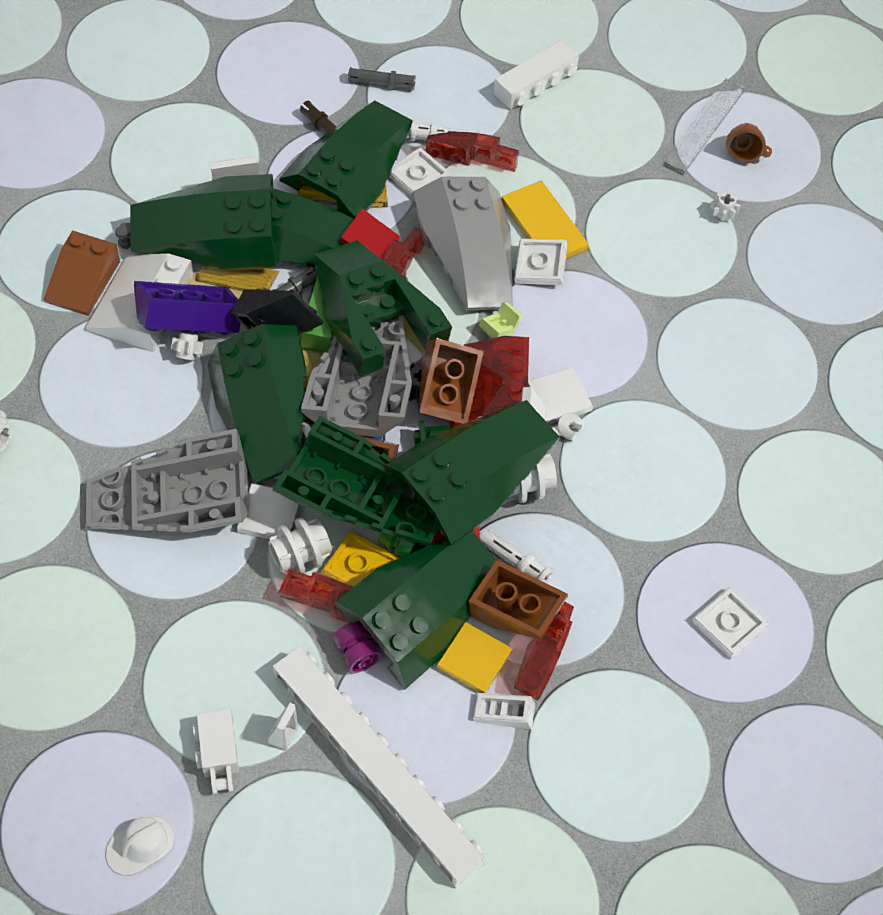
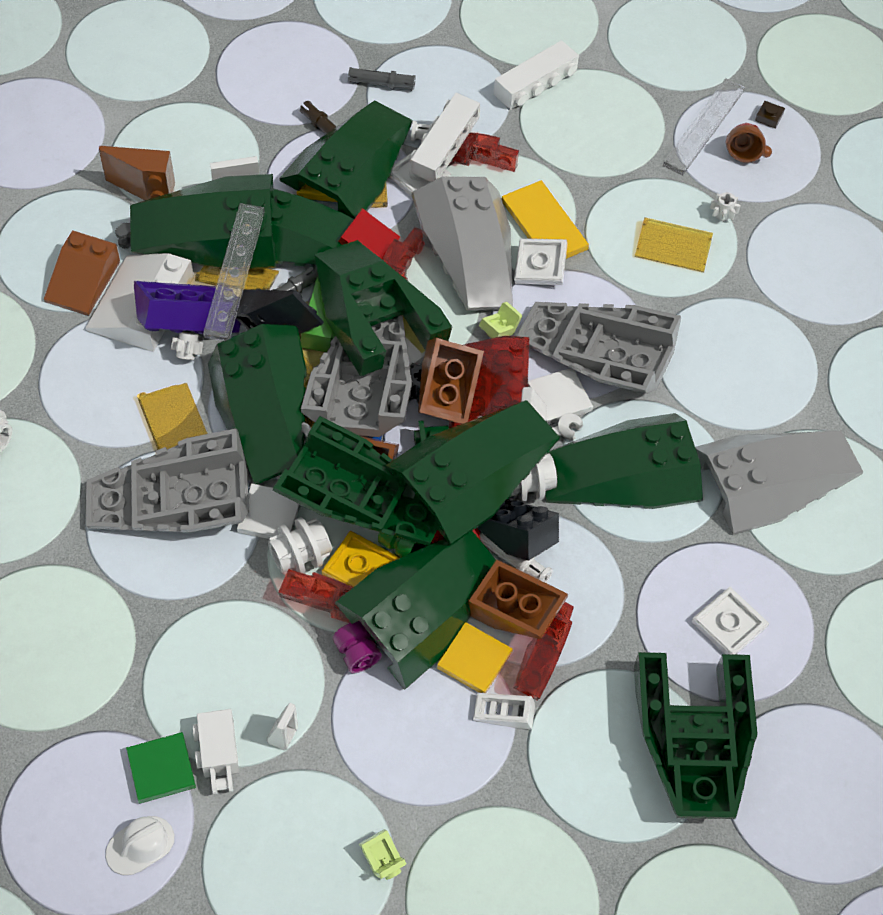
(138, 171): none -> dark orange slope
(161, 767): none -> green tile
(171, 415): none -> clear yellow piece
(234, 272): none -> clear tile
(378, 767): white brick -> none
(382, 855): none -> yellowish green bracket
(445, 137): none -> white brick
(522, 529): none -> black slope
(605, 343): none -> light grey wedge
(630, 464): none -> dark green wedge
(674, 244): none -> clear yellow piece
(699, 749): none -> dark green wedge
(770, 114): none -> dark brown plate
(776, 473): none -> light grey wedge

